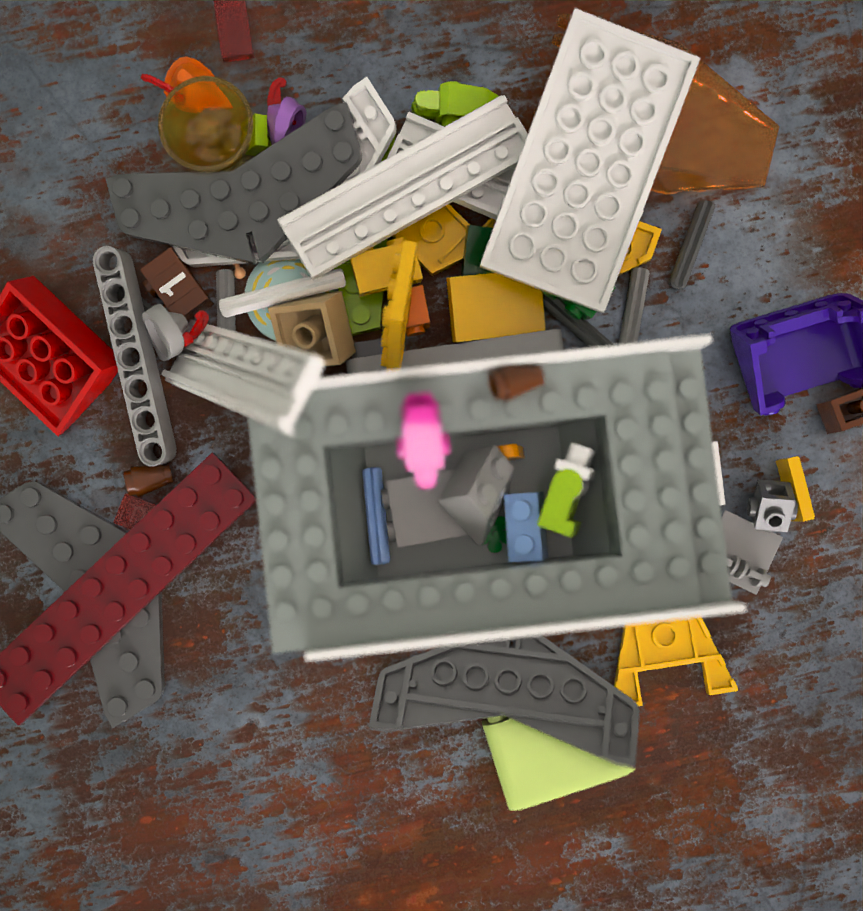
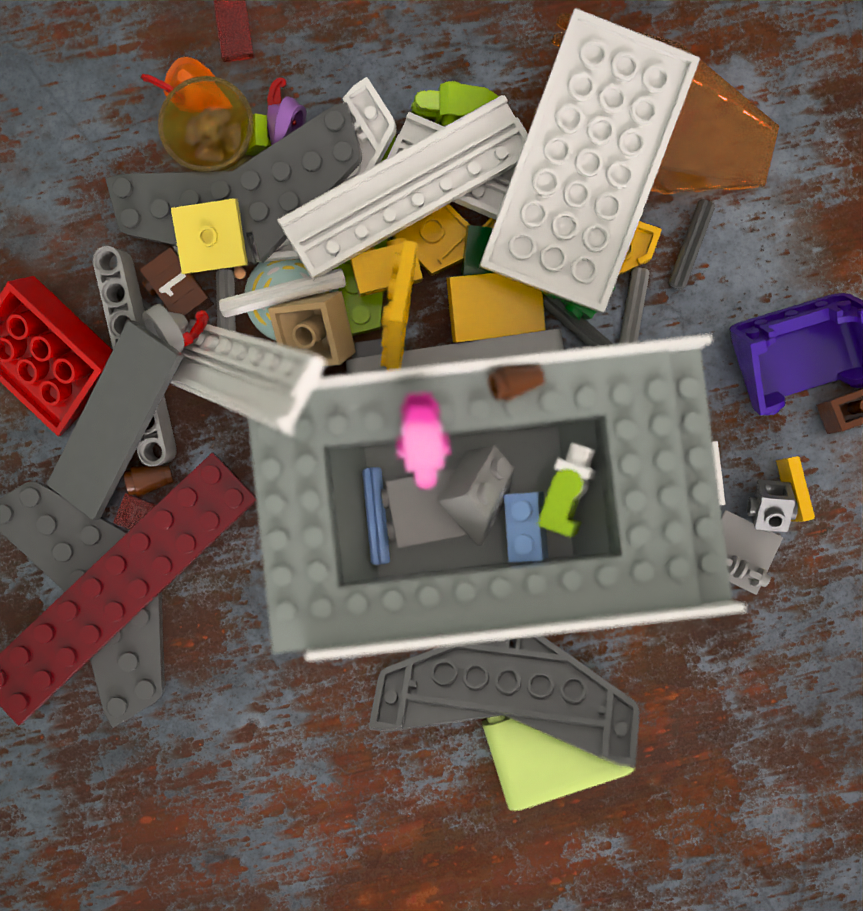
(114, 419): none -> dark grey tile
(209, 236): none -> light yellow plate
(418, 313): orange brick -> none
(496, 535): green plant -> none
(512, 451): light orange tile -> none
(668, 645): yellow wing -> none

